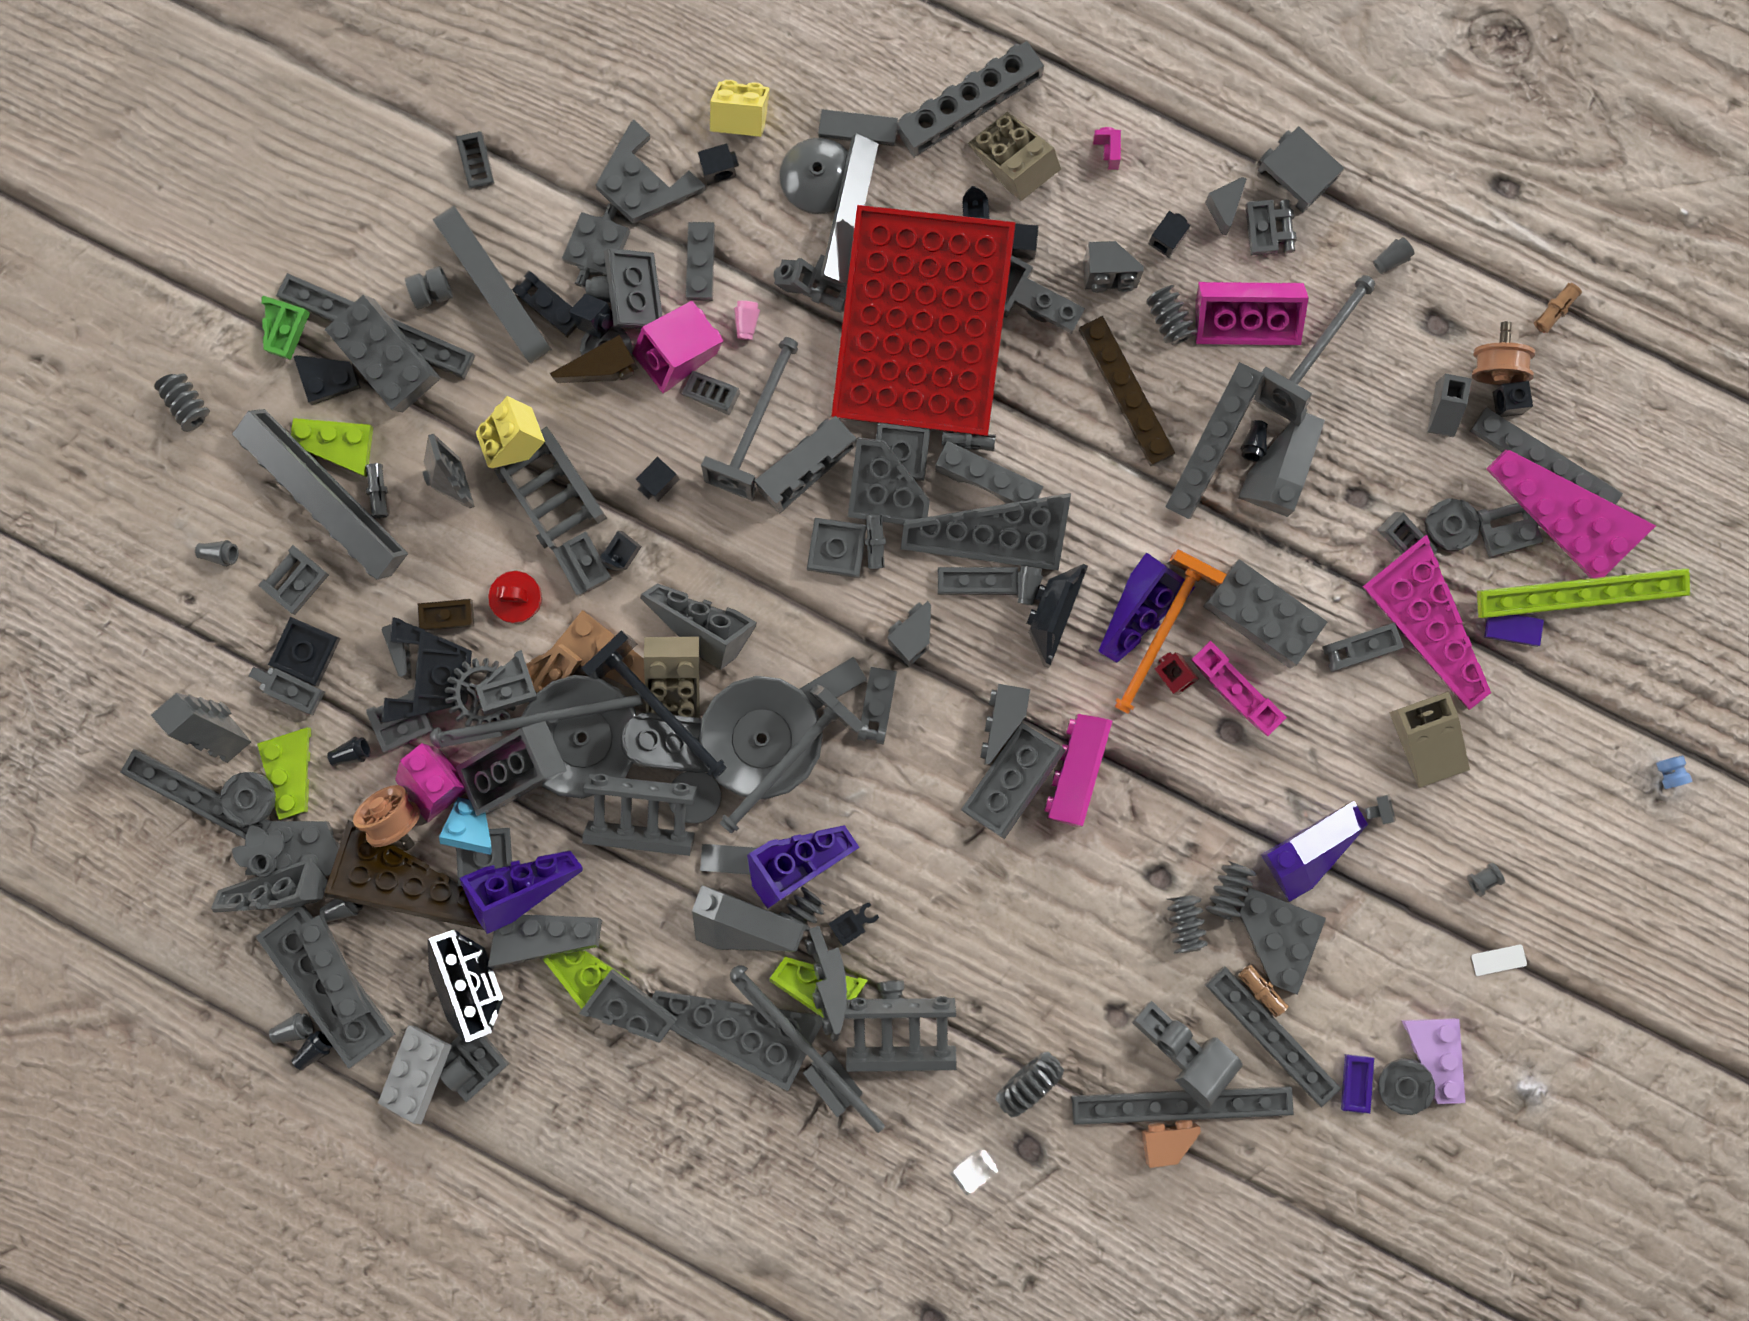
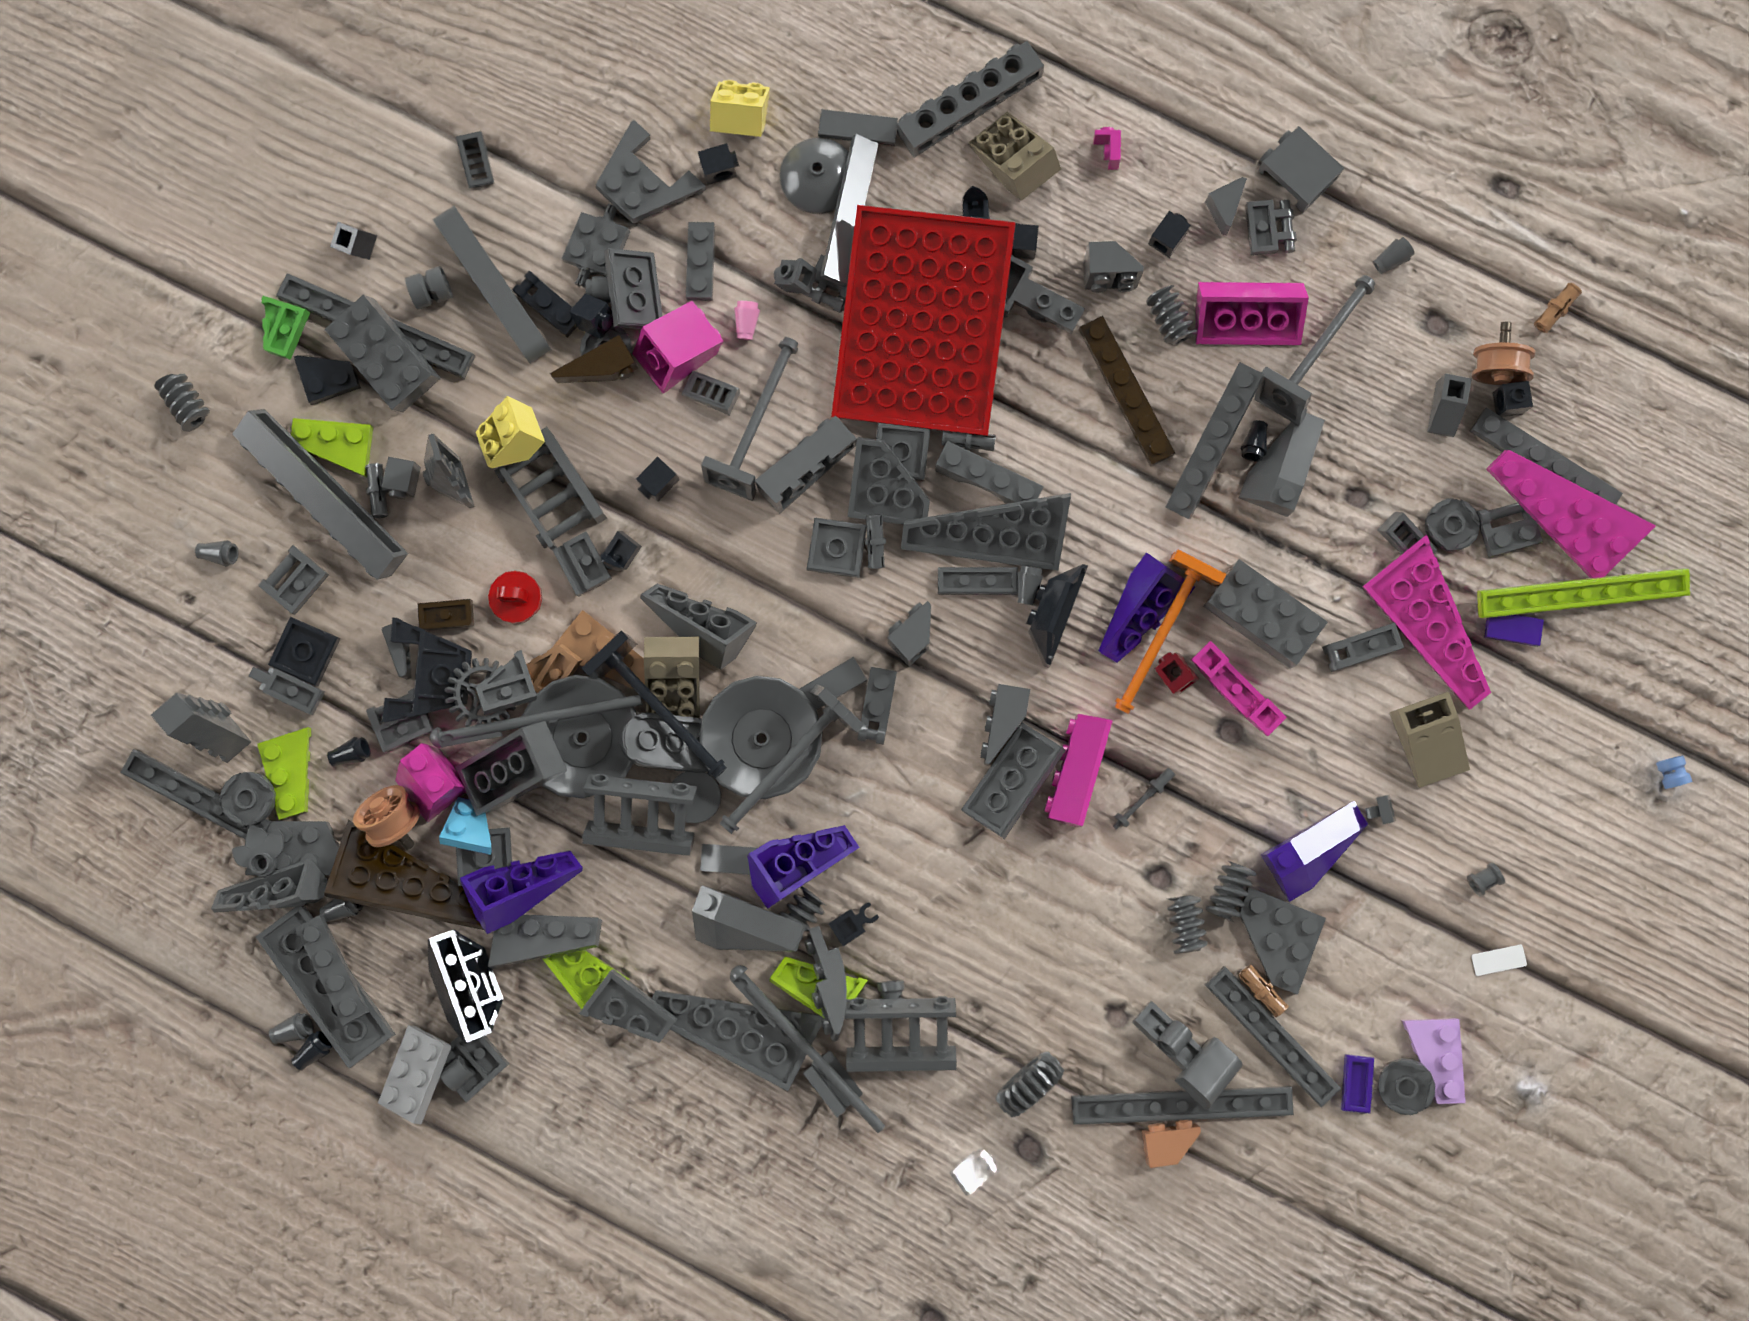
(353, 241): none -> black brick
(401, 477): none -> dark grey brick
(1156, 786): none -> dark grey piece

